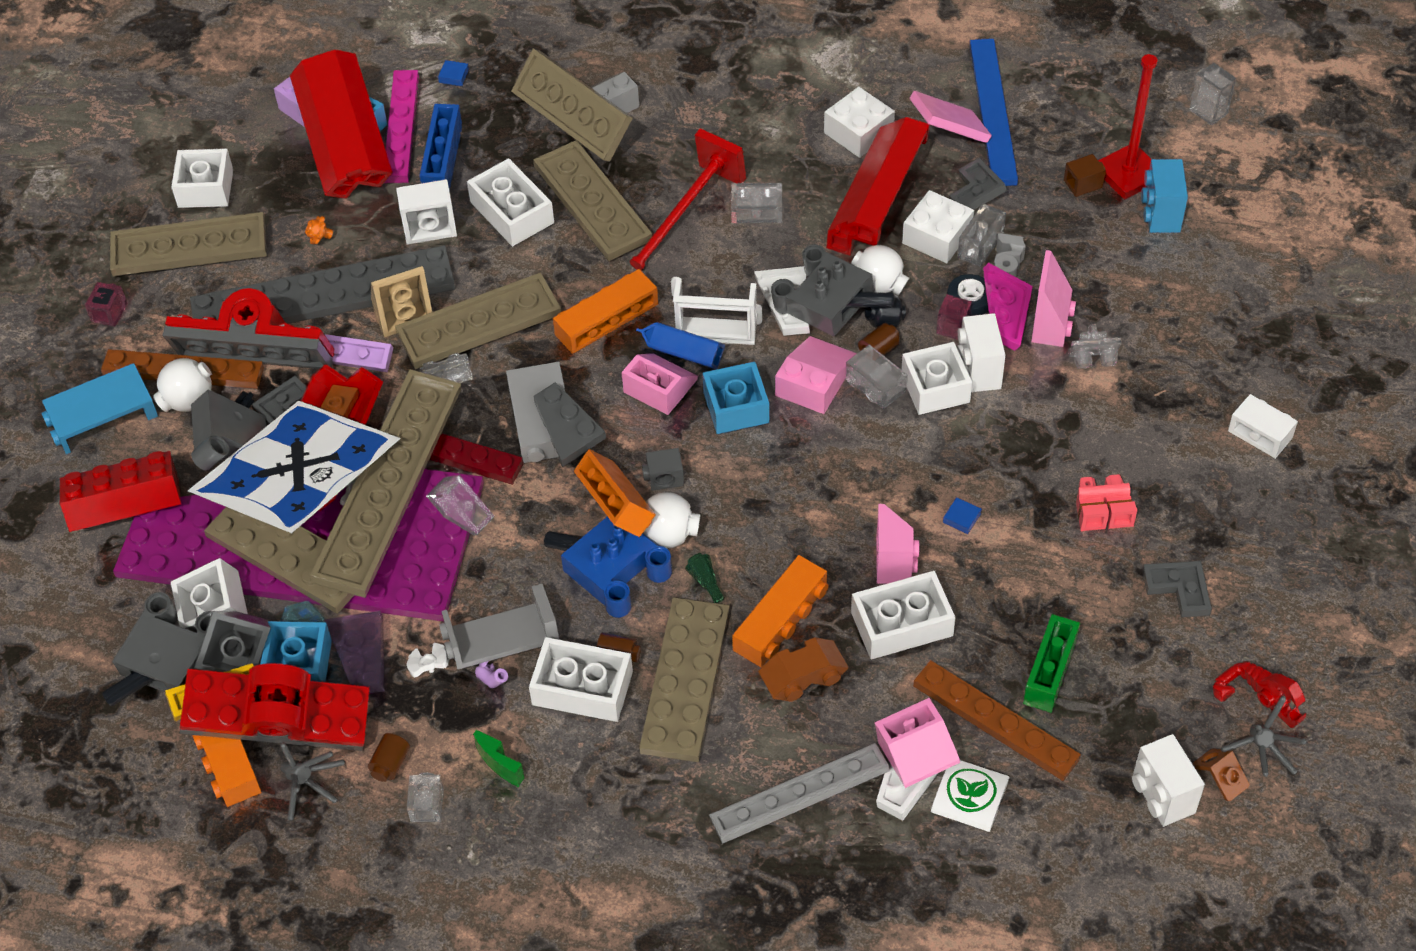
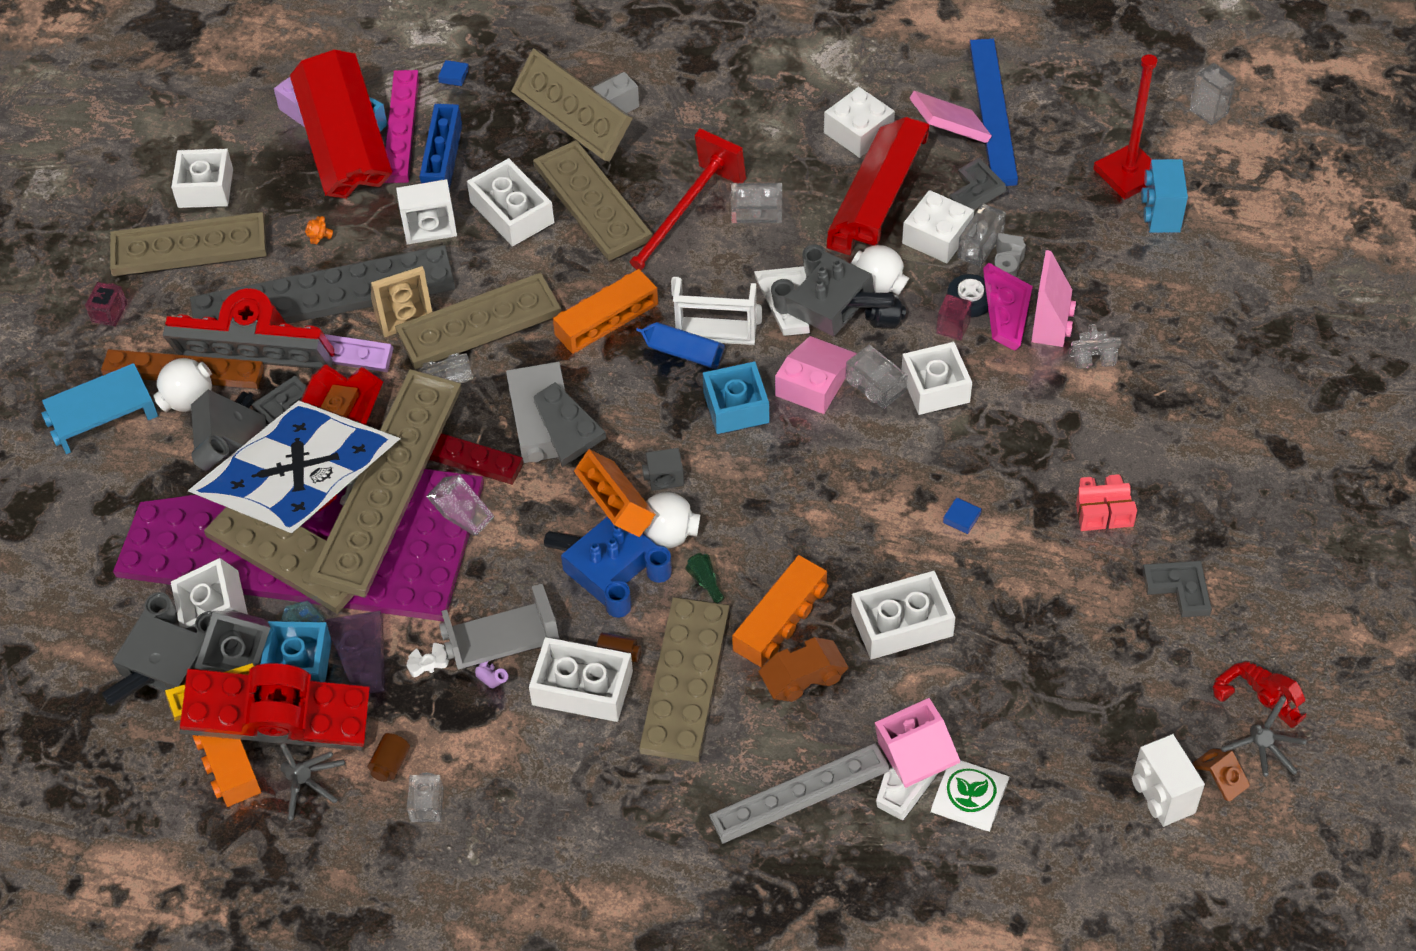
(119, 490): red brick -> none
(493, 754): green slope -> none
(656, 381): bright pink slope -> none
(882, 339): reddish brown brick -> none
(895, 547): bright pink slope -> none
(982, 351): white brick -> none
(997, 720): dark orange plate -> none
(1051, 663): green brick -> none
(1084, 175): reddish brown brick -> none
(1262, 426): white brick -> none

